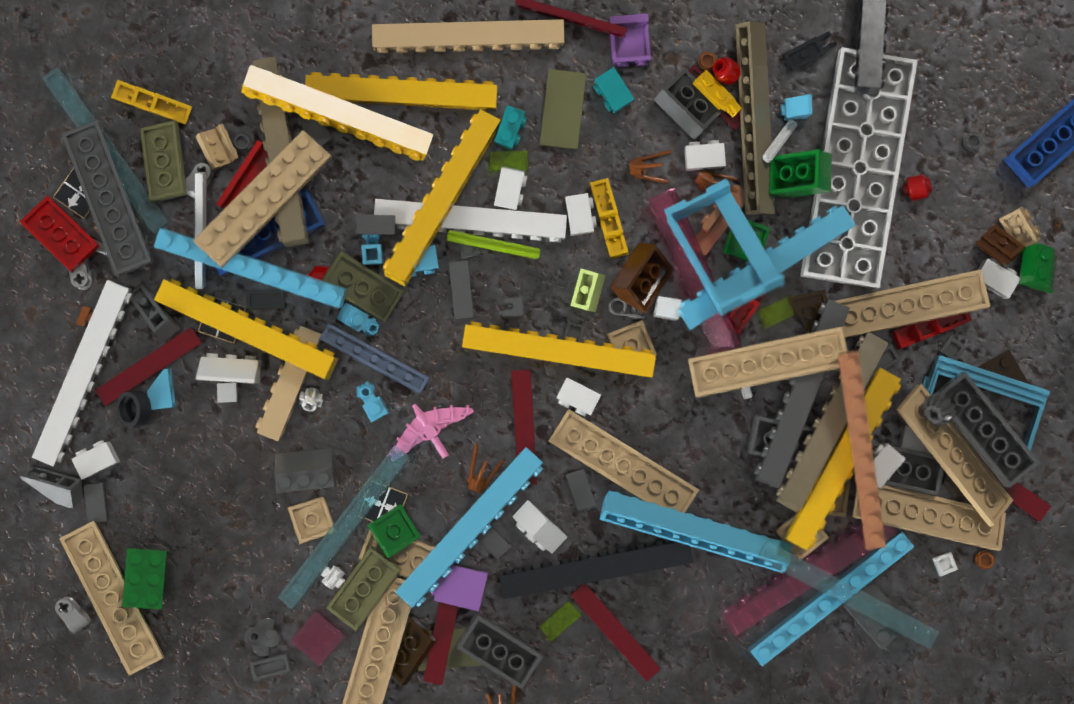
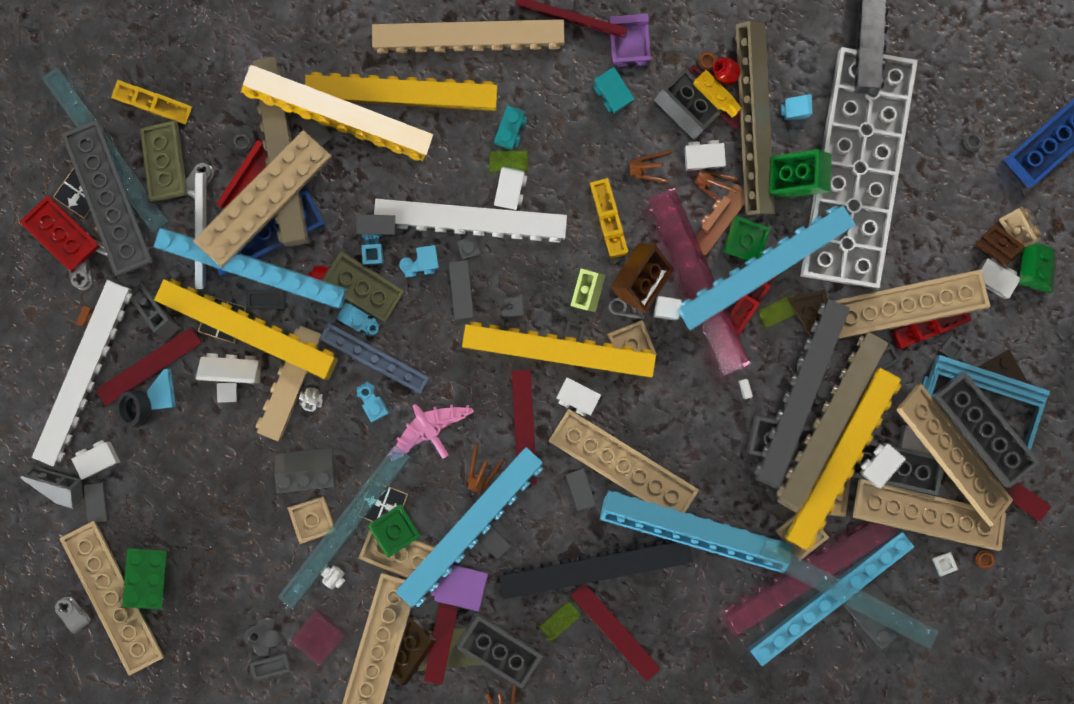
(217, 147): tan bracket -> none
(364, 588): olive tile -> none
(442, 197): yellow brick -> none
(493, 244): lime axle -> none
(538, 527): white brick -> none
(563, 109): olive tile -> none
(579, 214): white brick -> none
(744, 234): medium azure piece -> none
(767, 362): tan plate -> none
(779, 141): white axle -> none
(807, 52): black hinge -> none
(861, 449): nougat brick -> none
(917, 187): red head -> none
(938, 409): dark grey gear -> none

